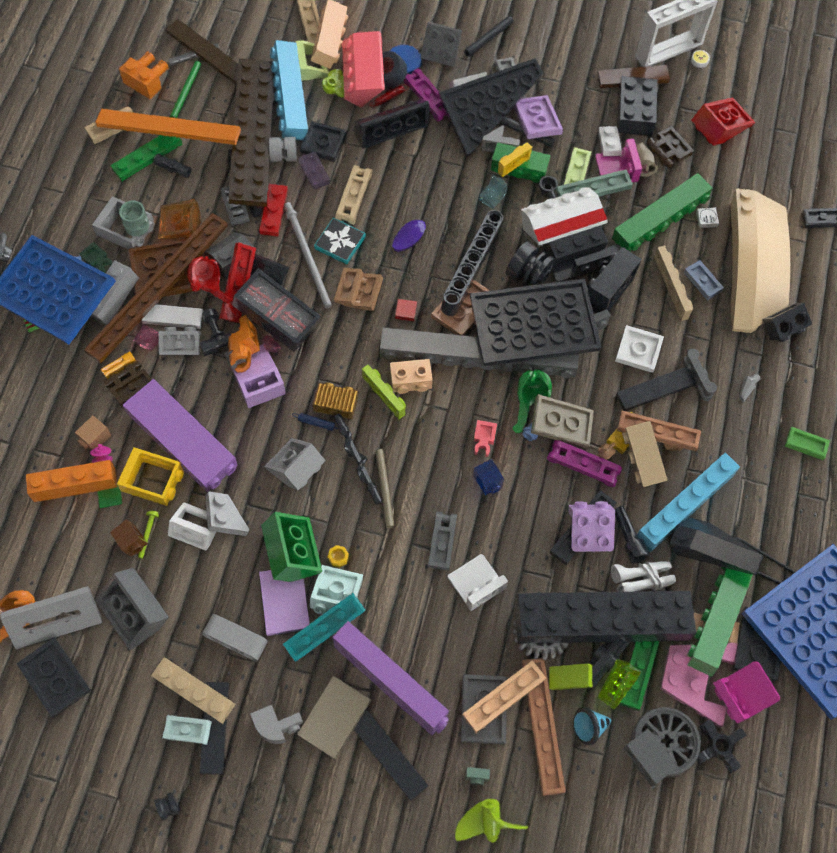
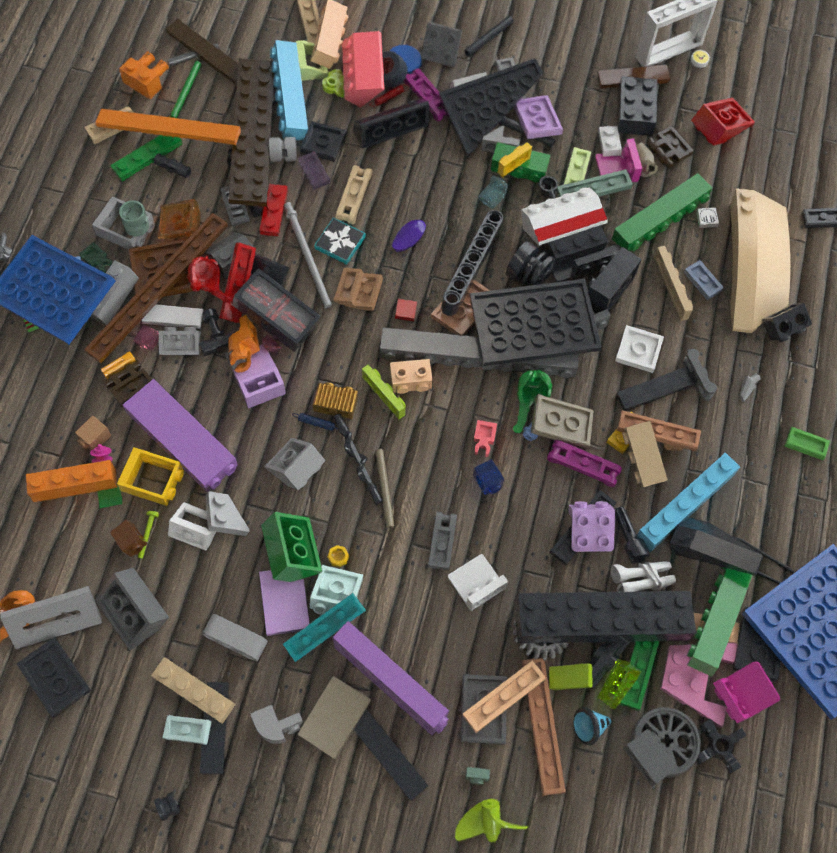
(606, 451): medium nougat plate -> none

